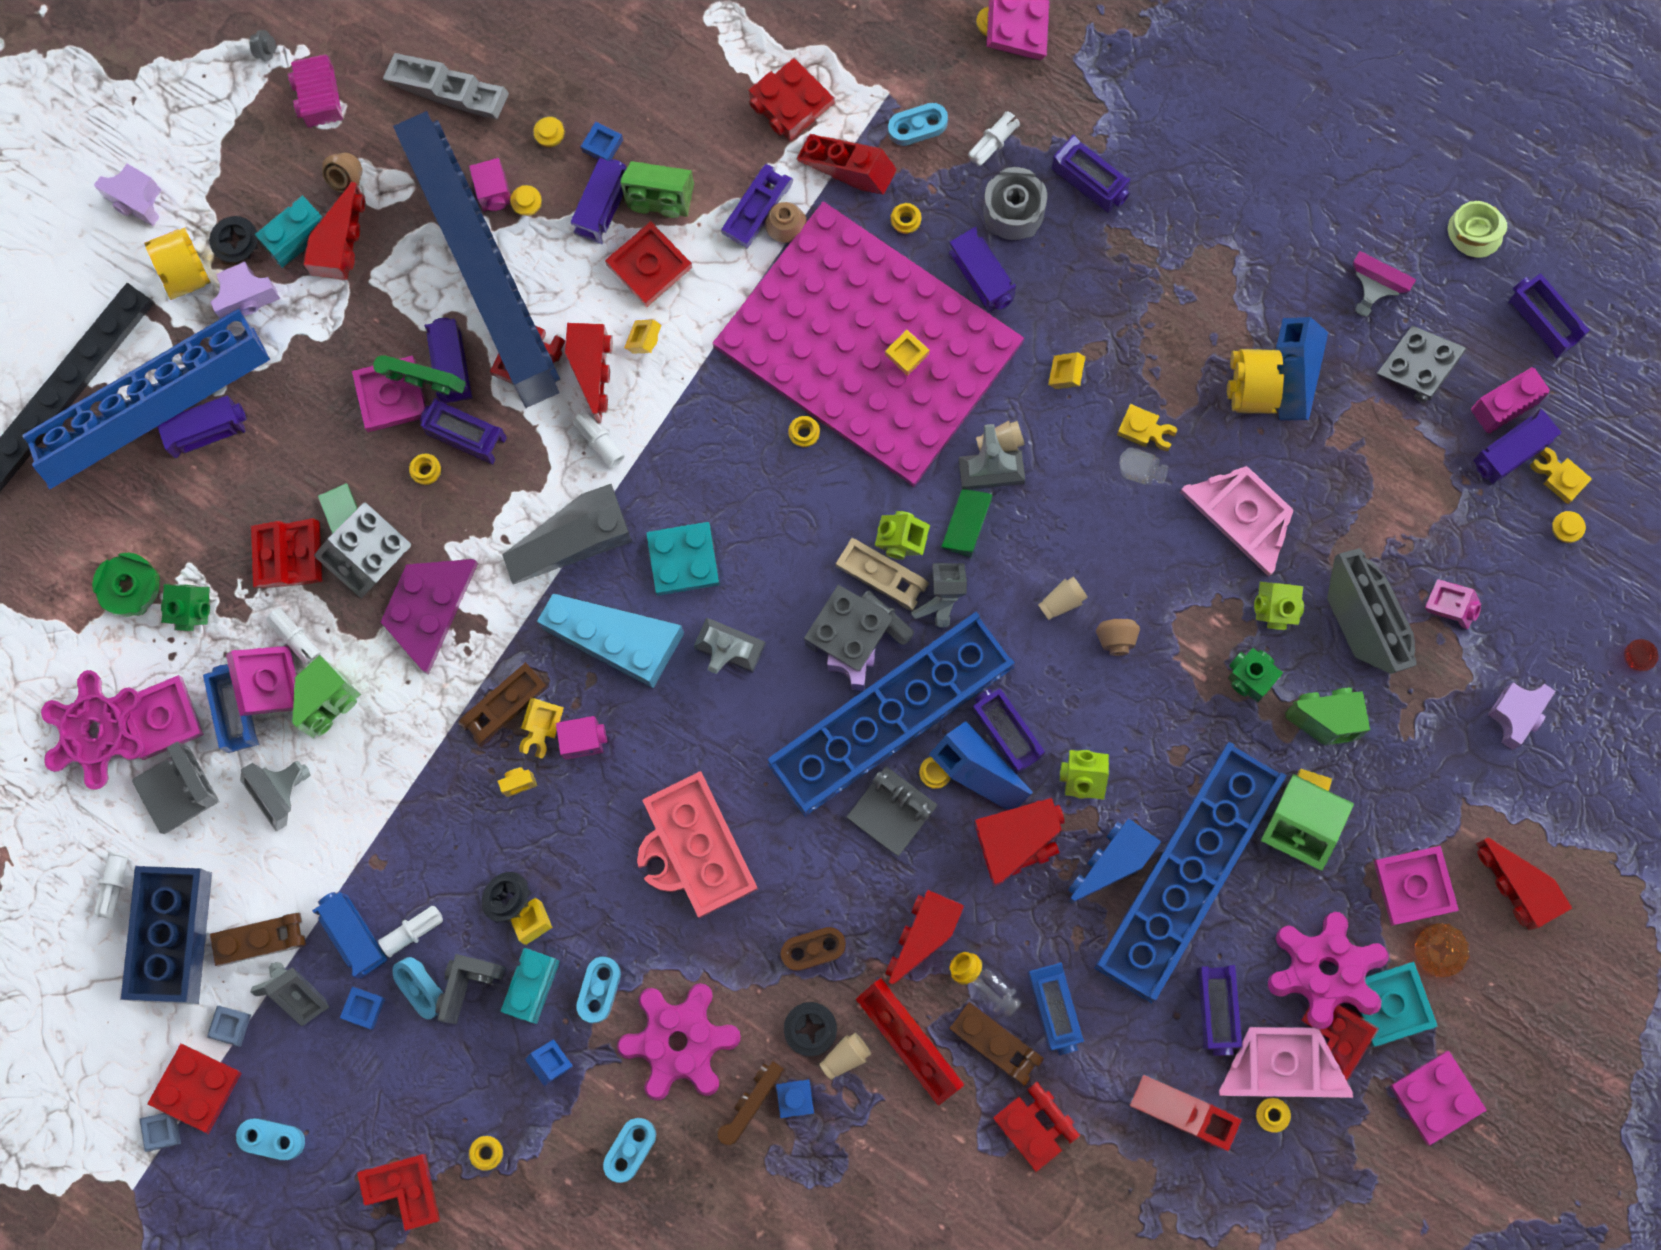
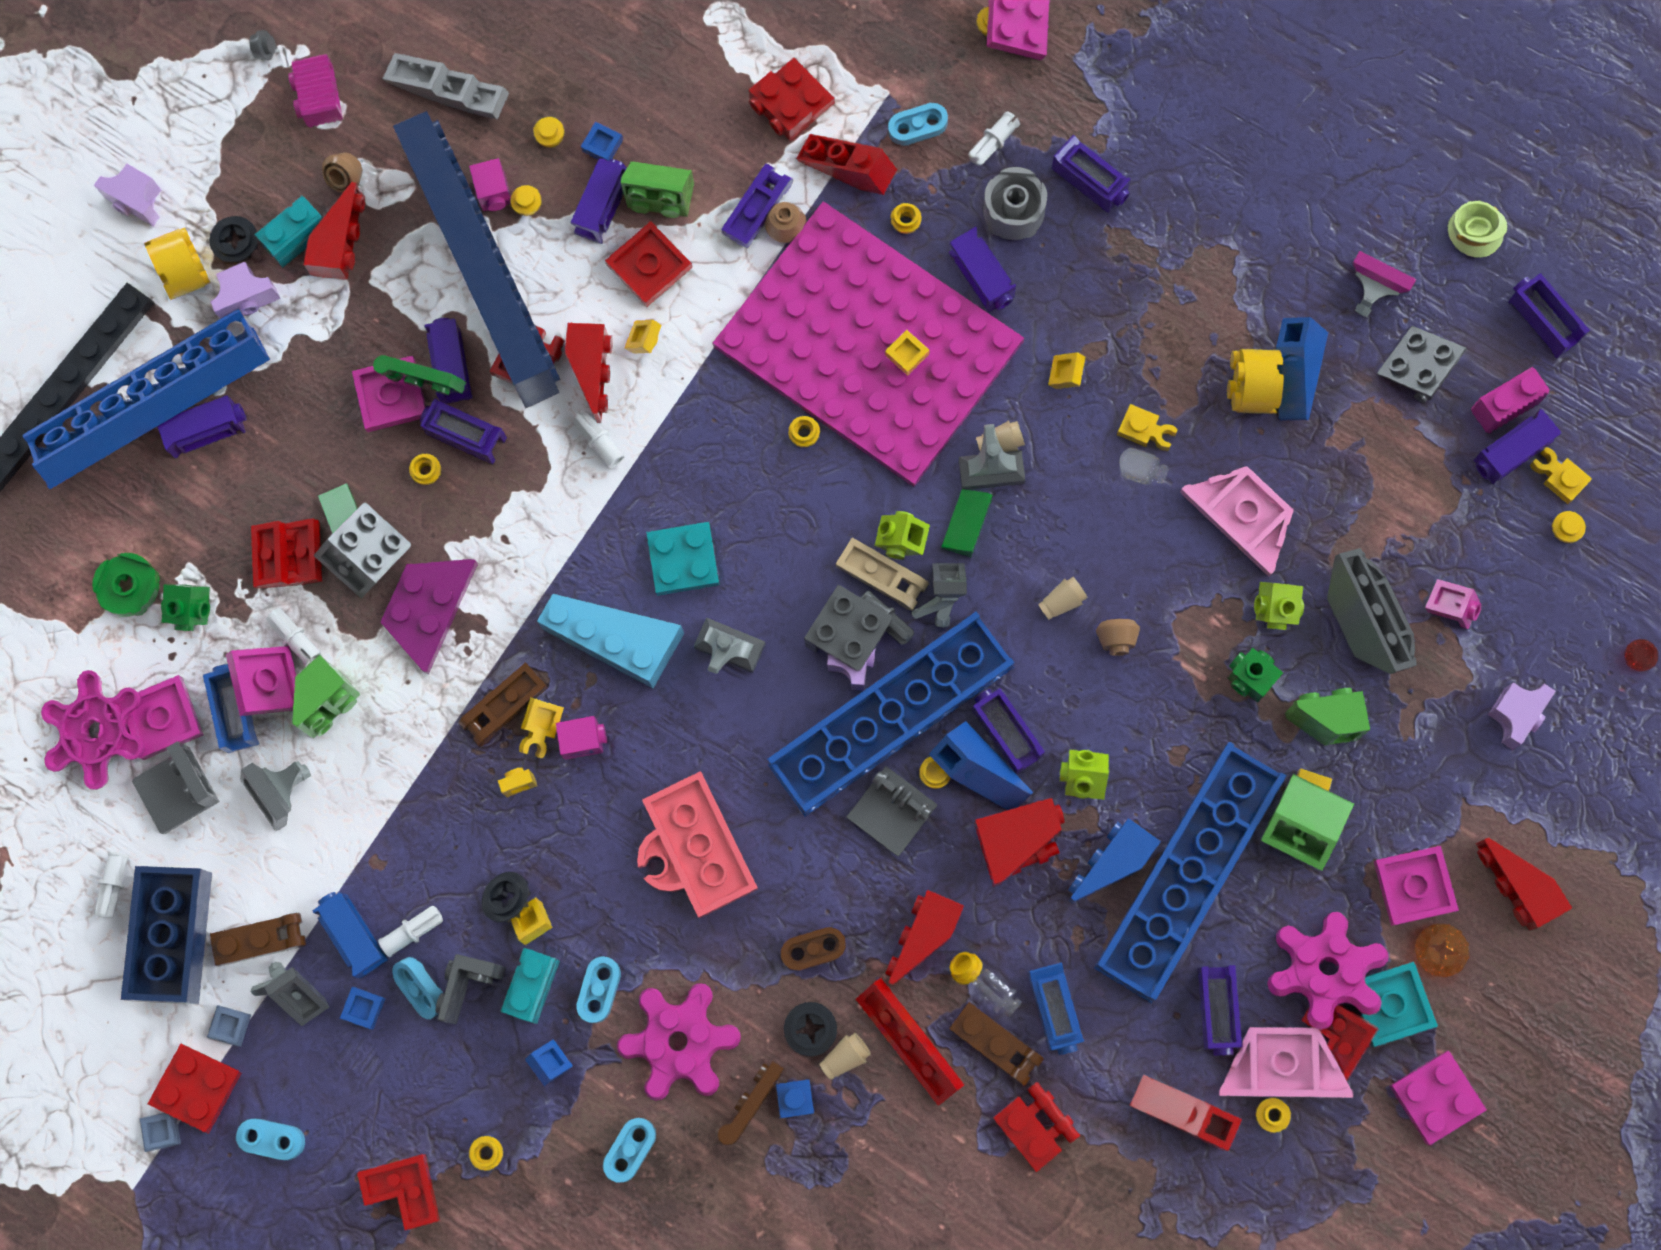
(576, 532): dark grey wedge -> none

